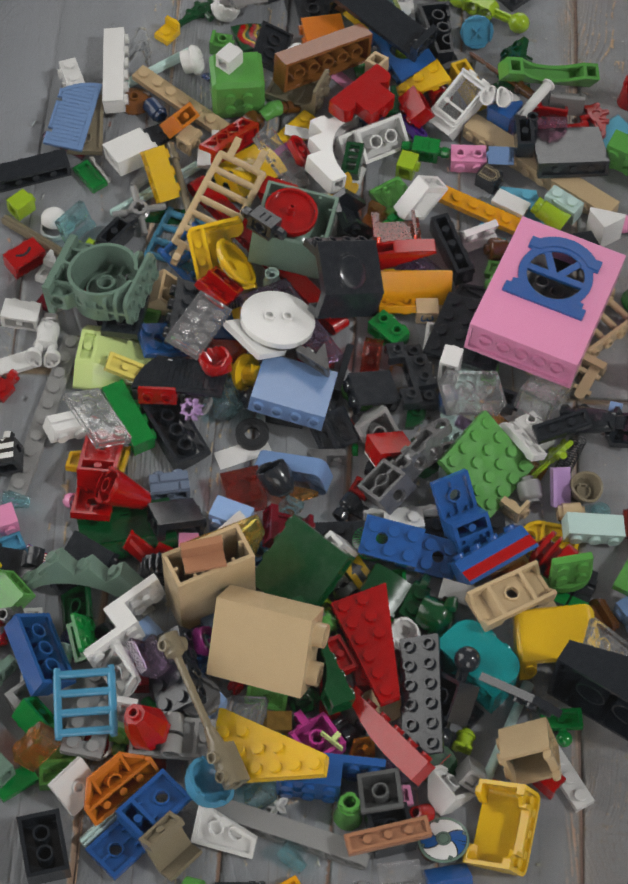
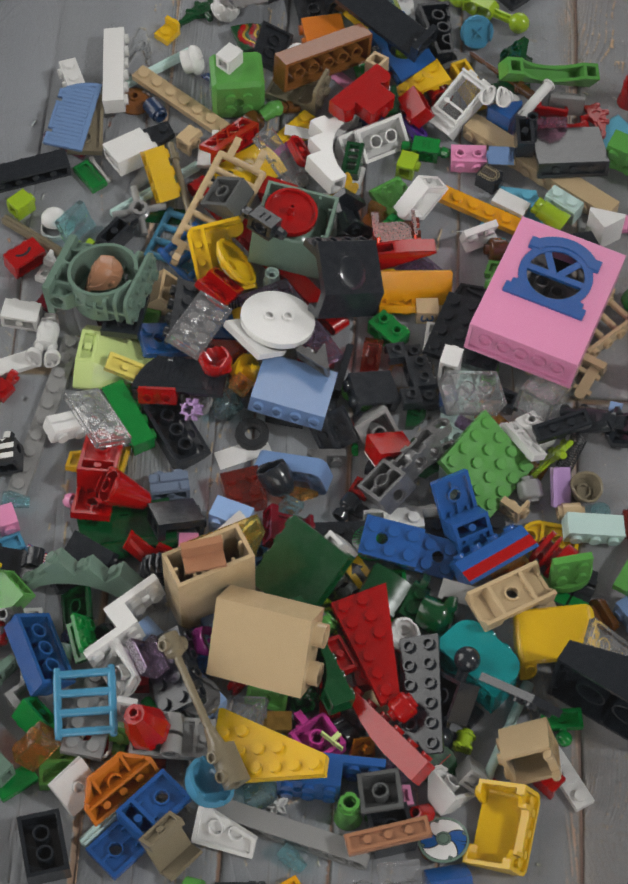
(104, 274): none -> nougat helmet
(179, 120): orange brick -> none
(218, 41): bright green brick -> none
(227, 196): none -> dark grey slope
(240, 384): none -> clear orange brick
(402, 707): none -> red head
(451, 248): black brick -> none

